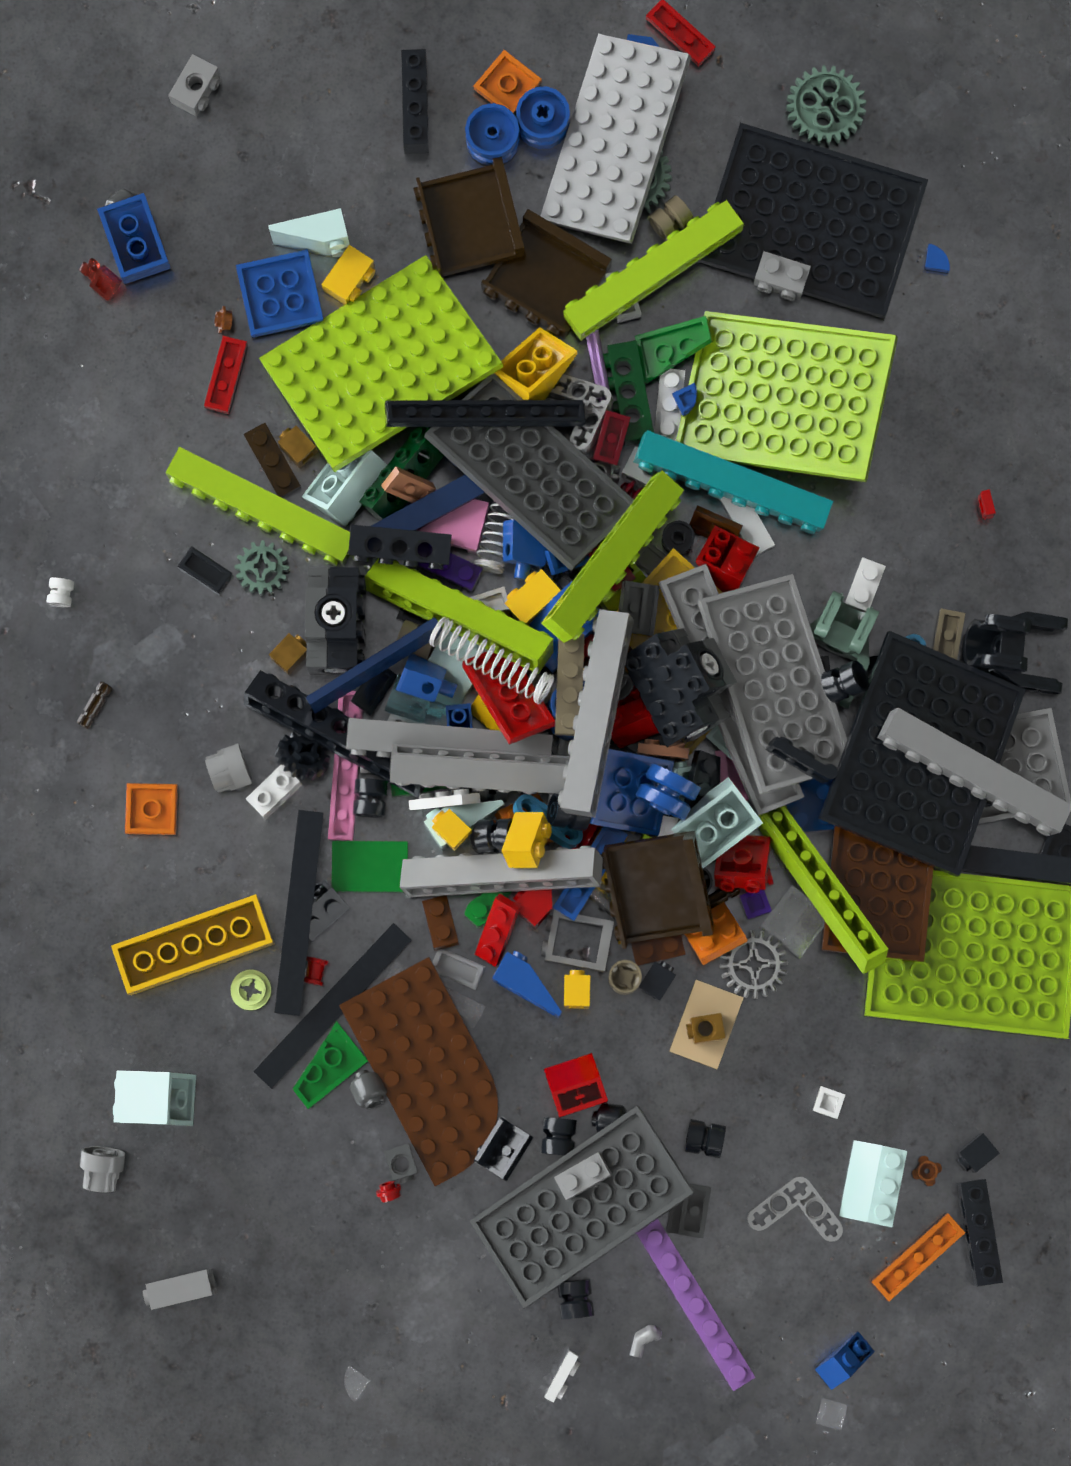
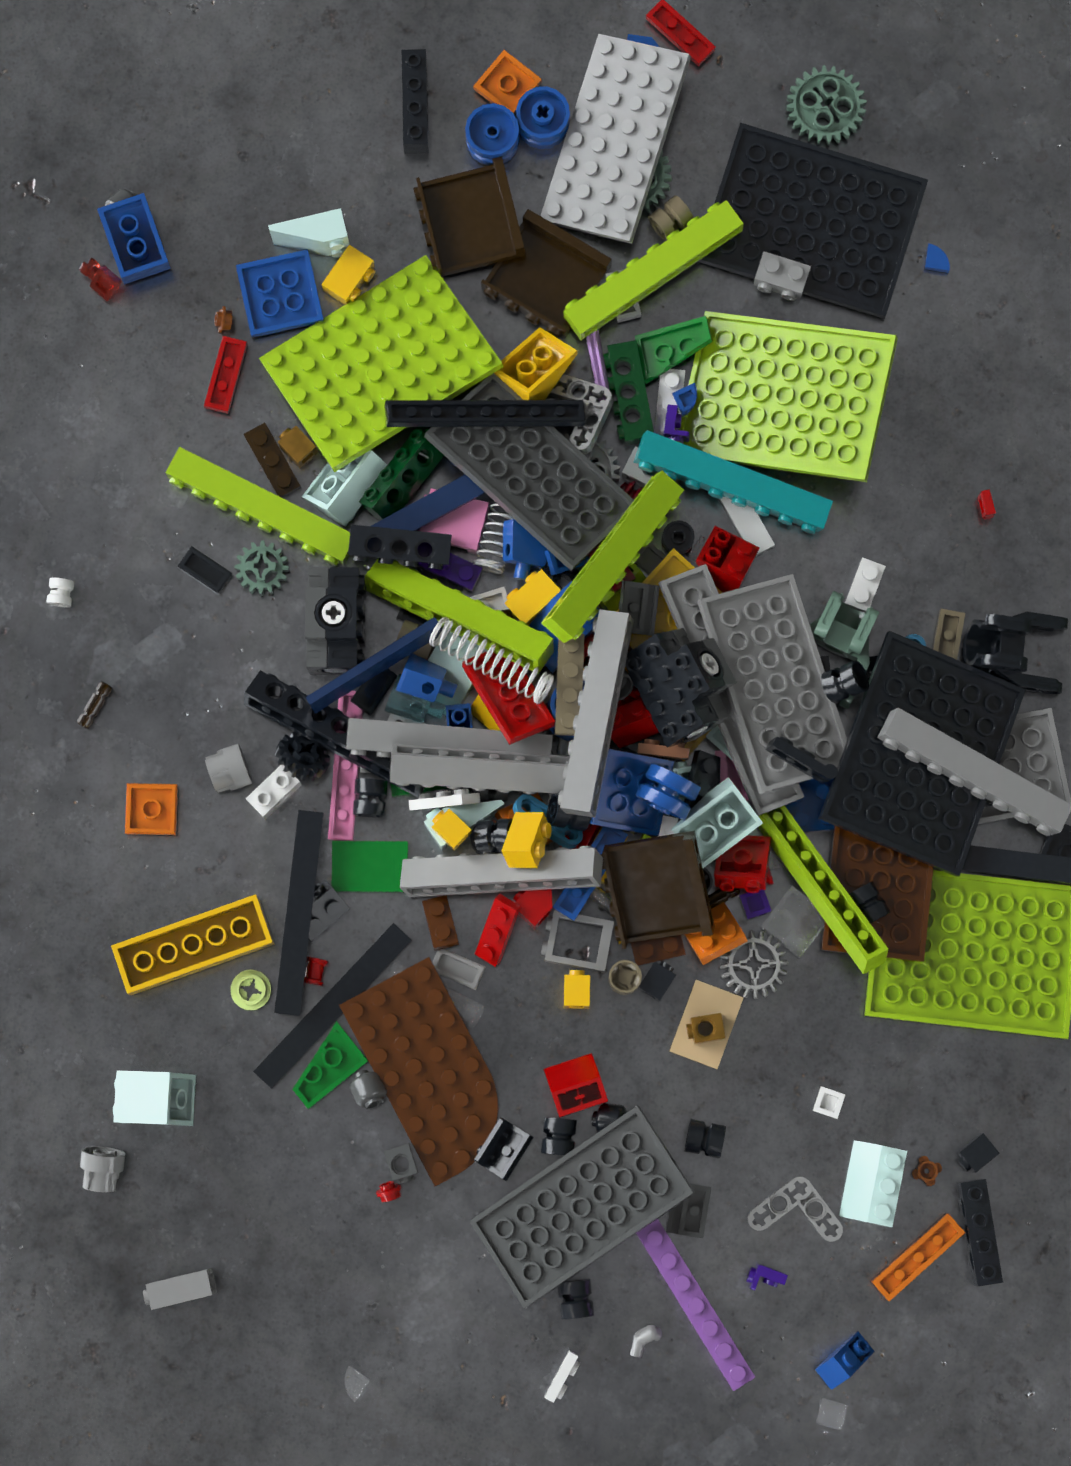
(194, 72): light grey brick -> none
(289, 653): pearl gold brick -> none
(407, 485): nougat plate -> none
(480, 907): green brick -> none
(521, 979): blue slope -> none
(583, 1176): light grey plate -> none
(611, 438): dark red plate -> none
(674, 421): none -> dark purple bracket
(705, 520): reddish brown plate -> none
(771, 1276): none -> dark purple bracket
(867, 901): none -> black wheel

